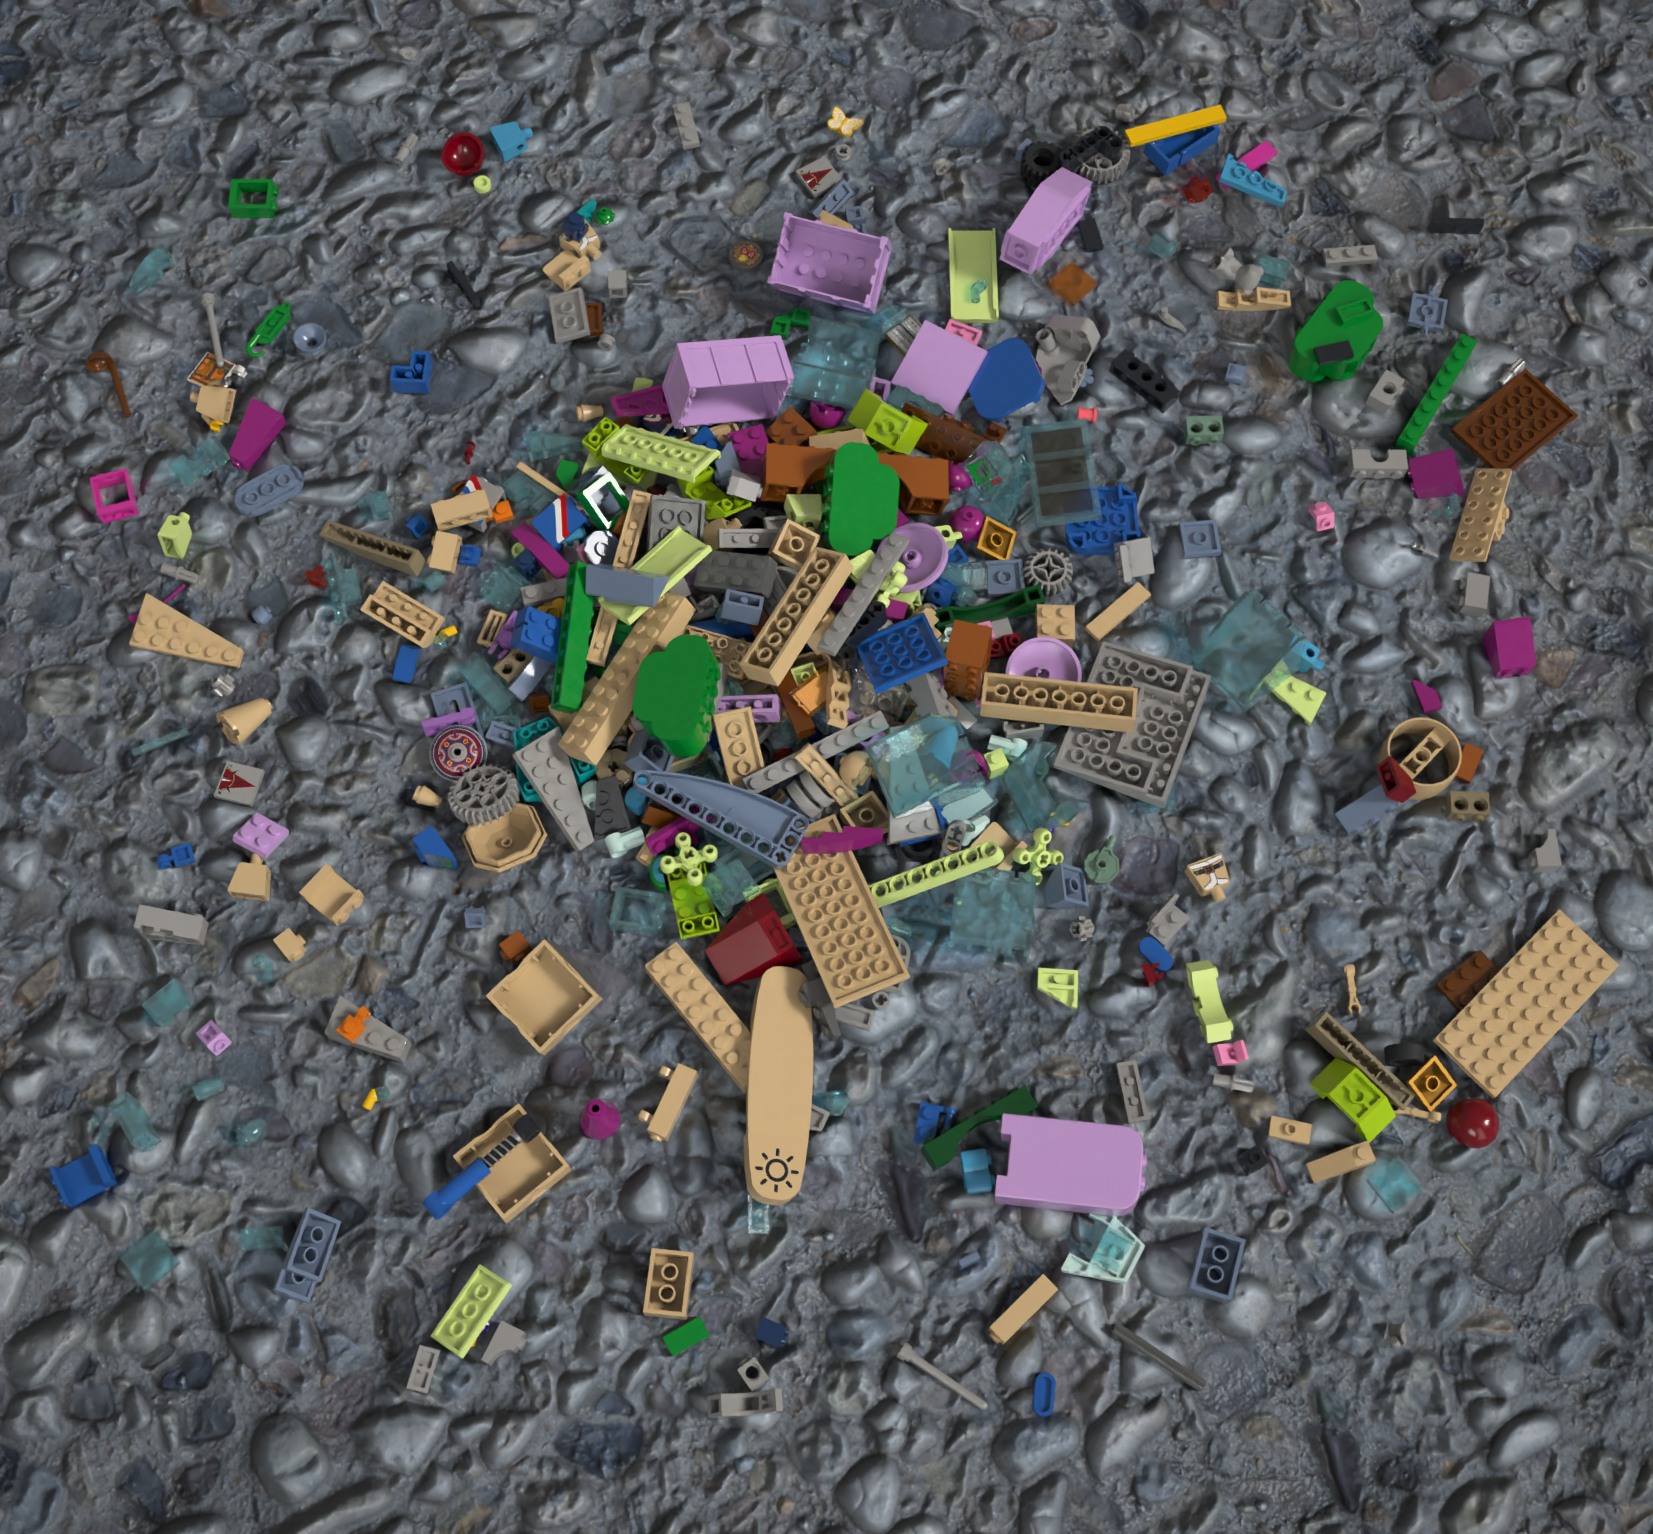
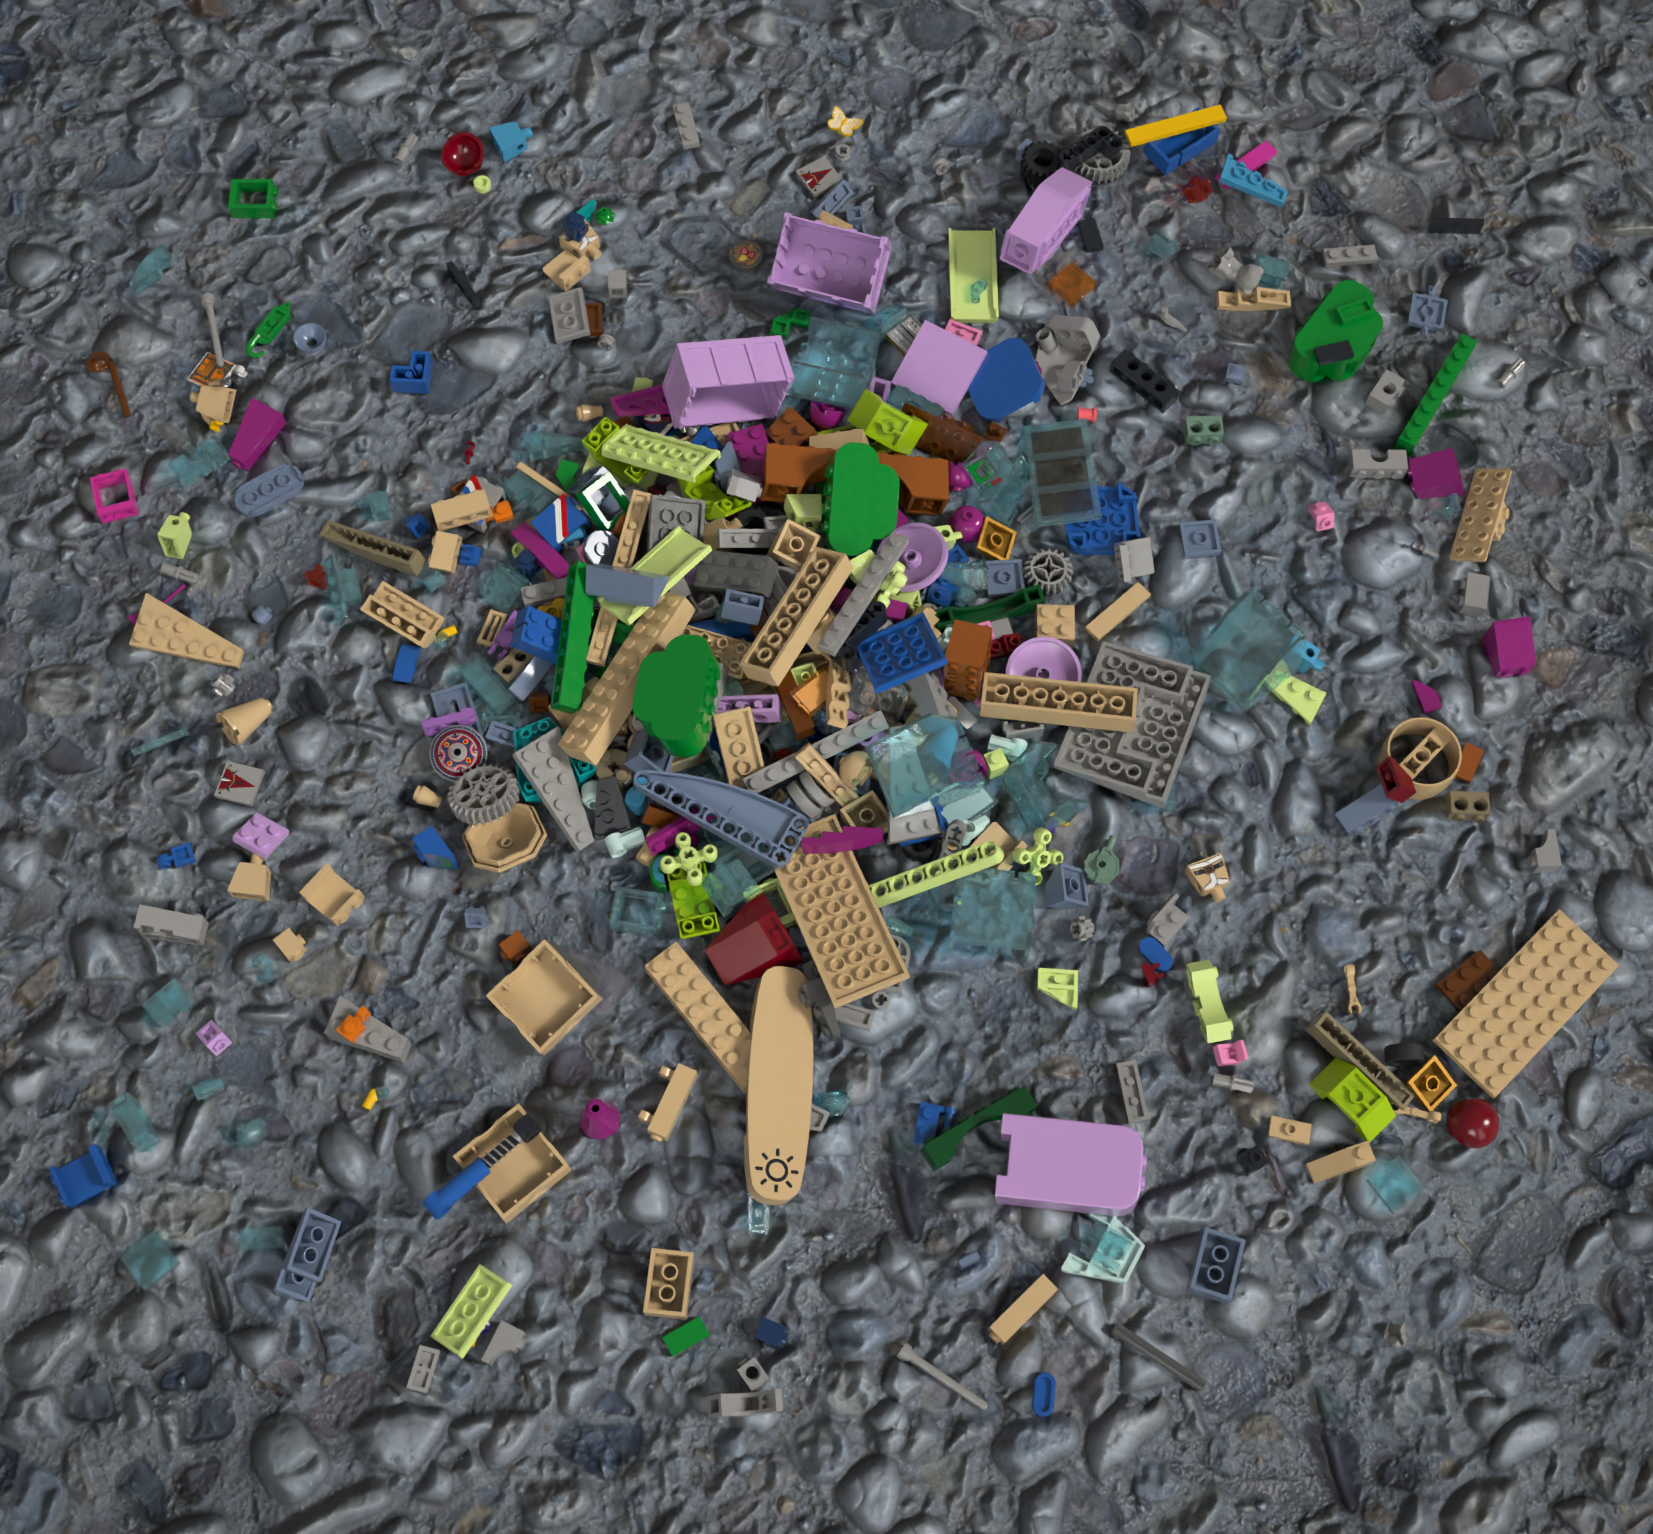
(976, 1171): dark azure brick -> none
(1514, 423): reddish brown plate -> none

